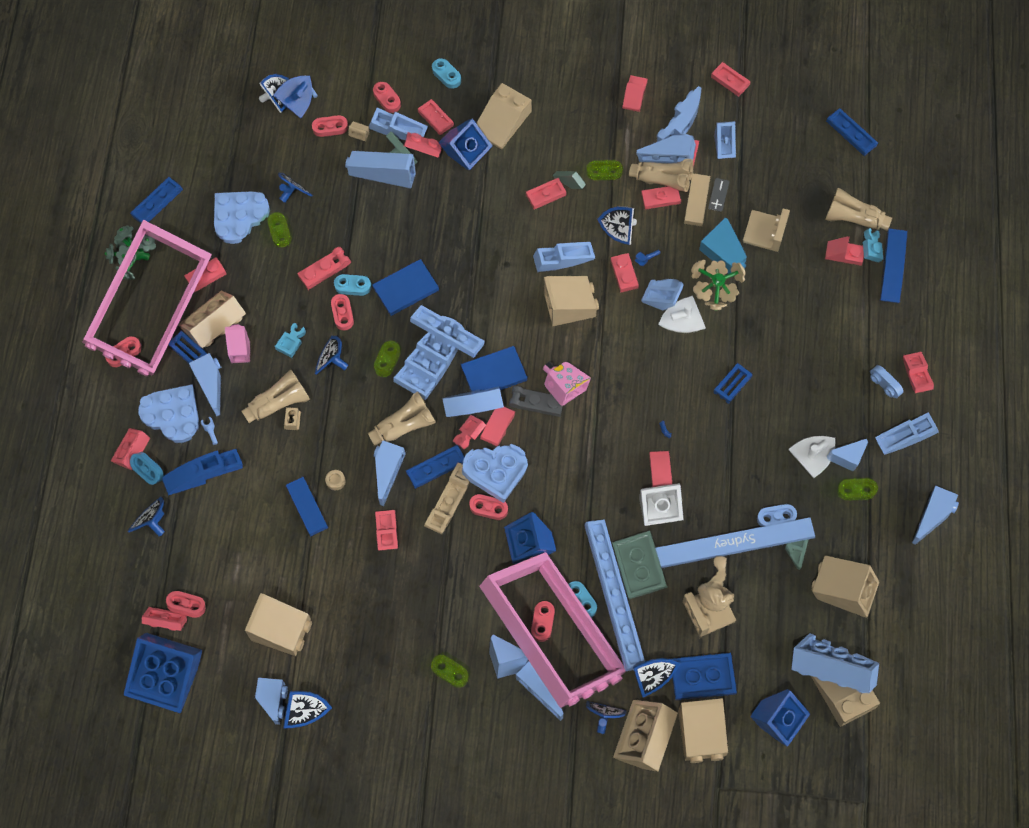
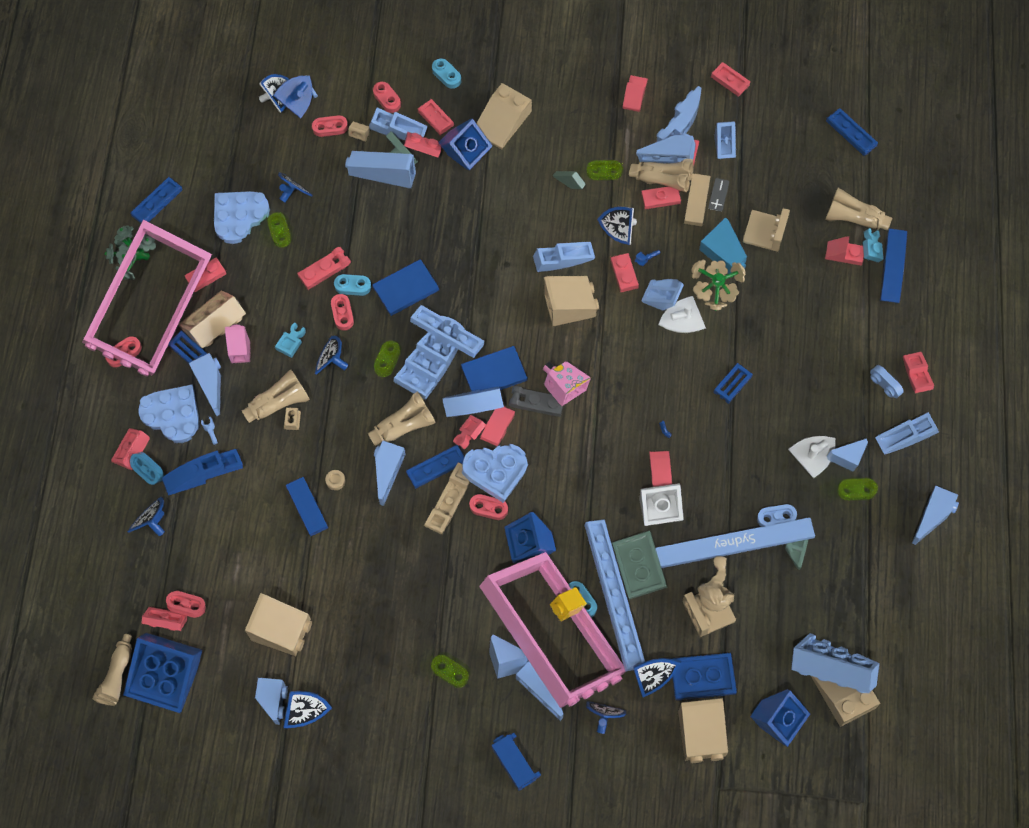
(110, 689): none -> tan piece
(386, 530): coral slope -> none
(513, 761): none -> blue brick
(542, 620): coral plate -> none
(546, 193): coral plate -> none
(568, 604): none -> yellow brick
(645, 734): tan slope -> none
(846, 585): tan slope -> none

